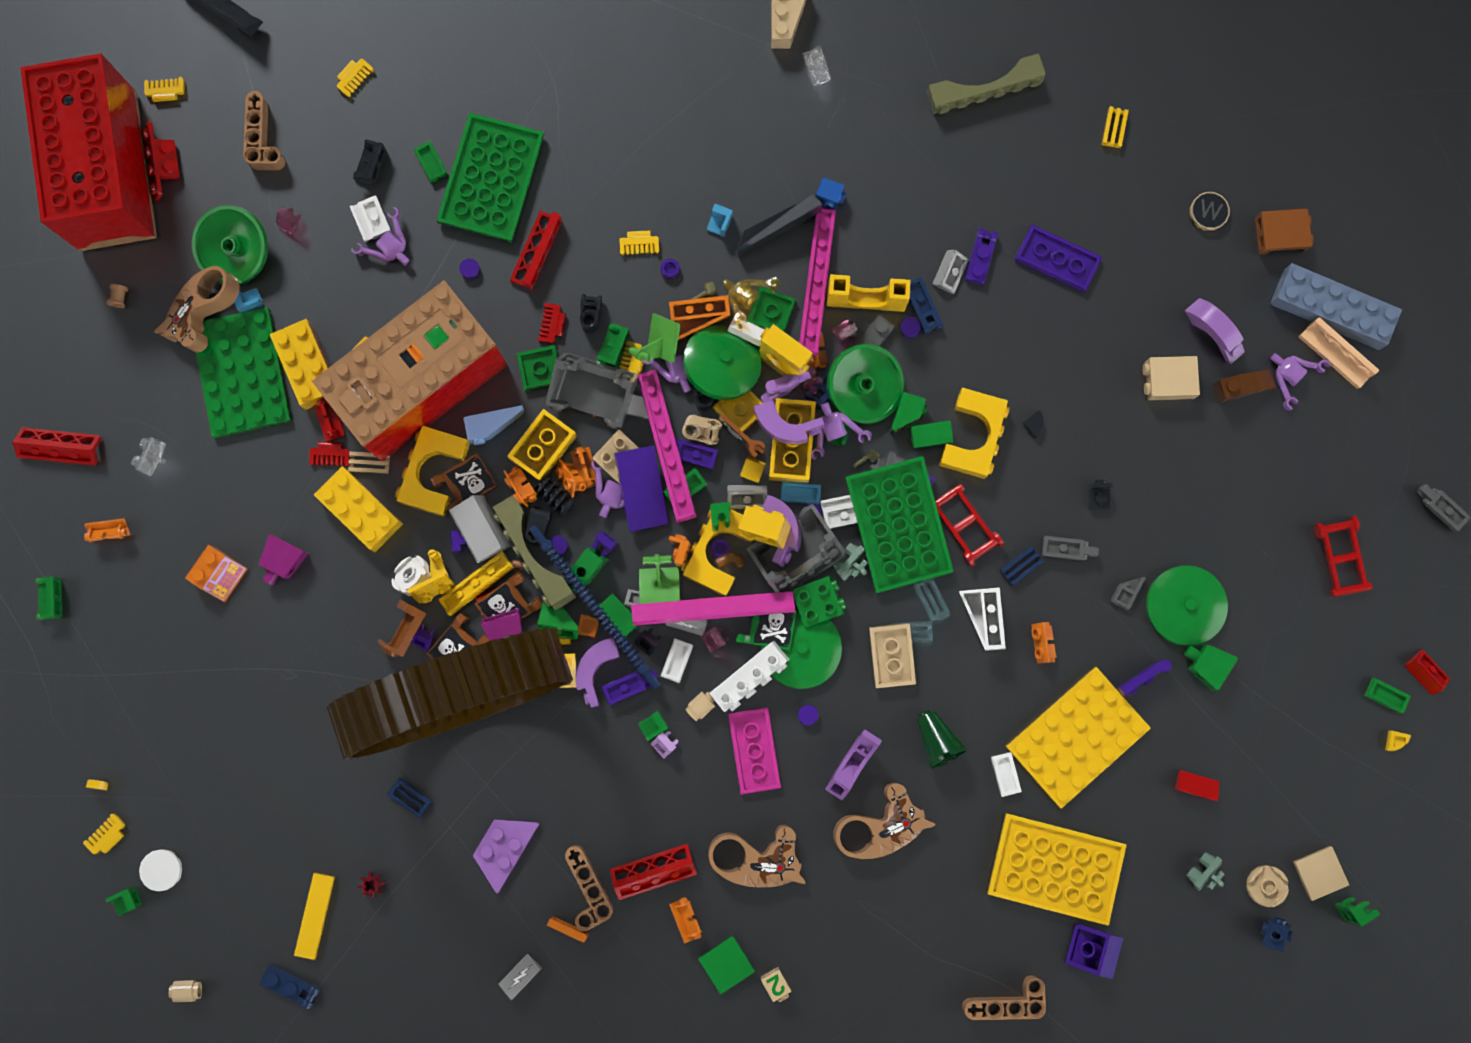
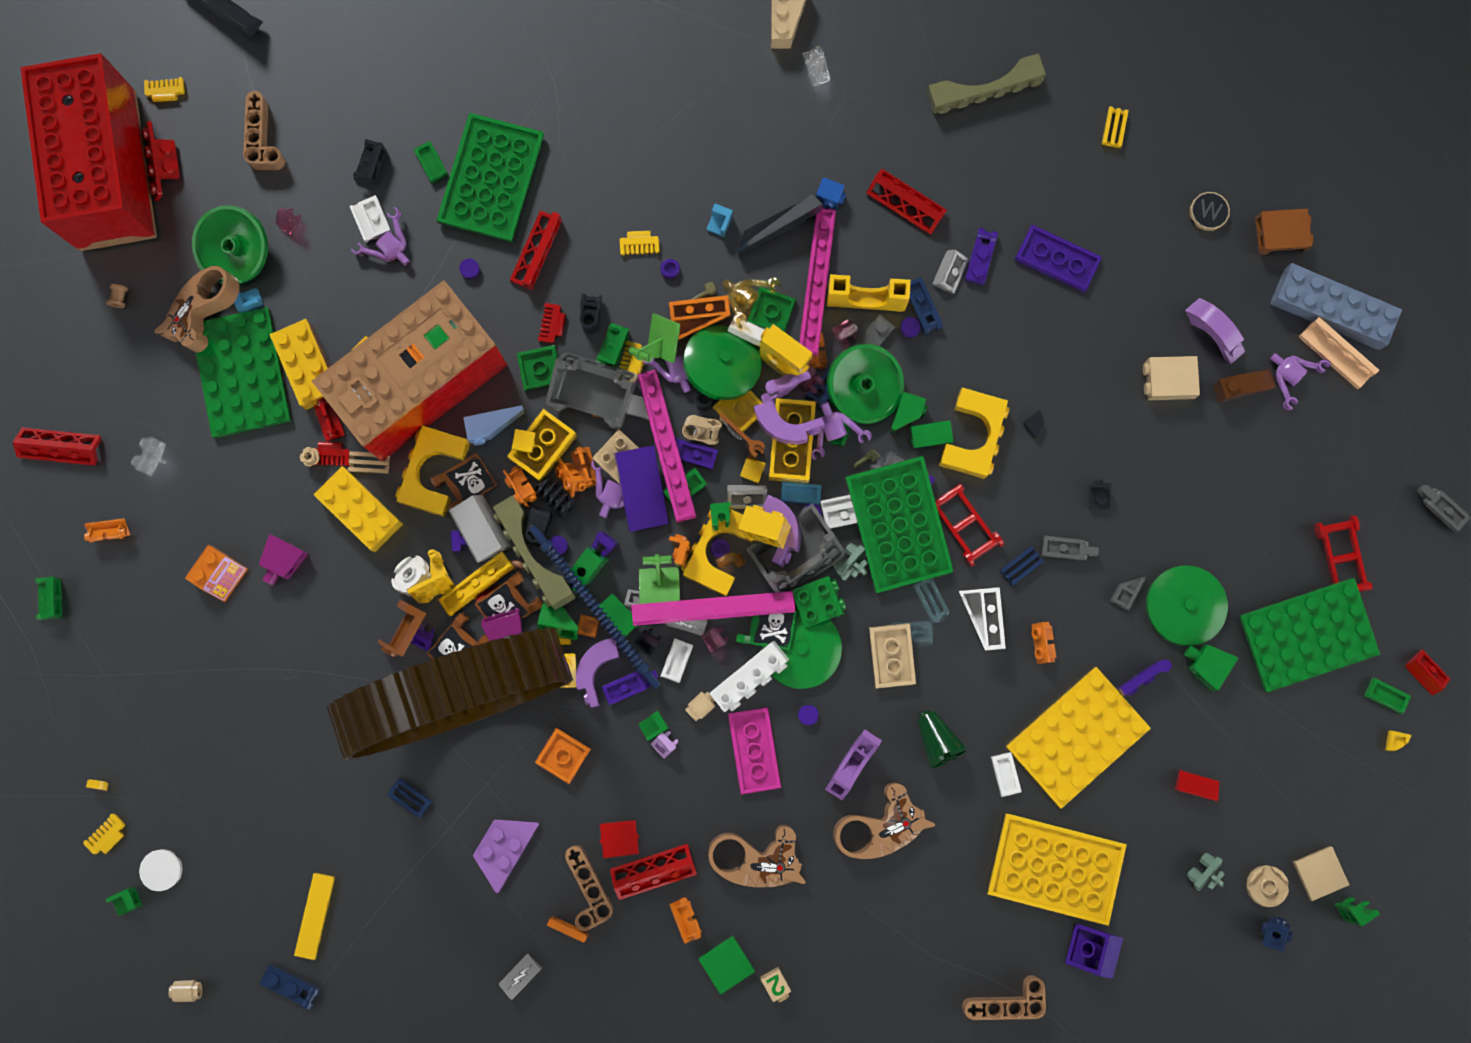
(314, 456): none -> tan plate
(351, 72): yellow piece -> none
(365, 885): dark red gear -> none
(523, 441): none -> yellow tile
(562, 755): none -> orange plate
(619, 838): none -> red piece
(909, 195): none -> red fence
(1309, 635): none -> green plate

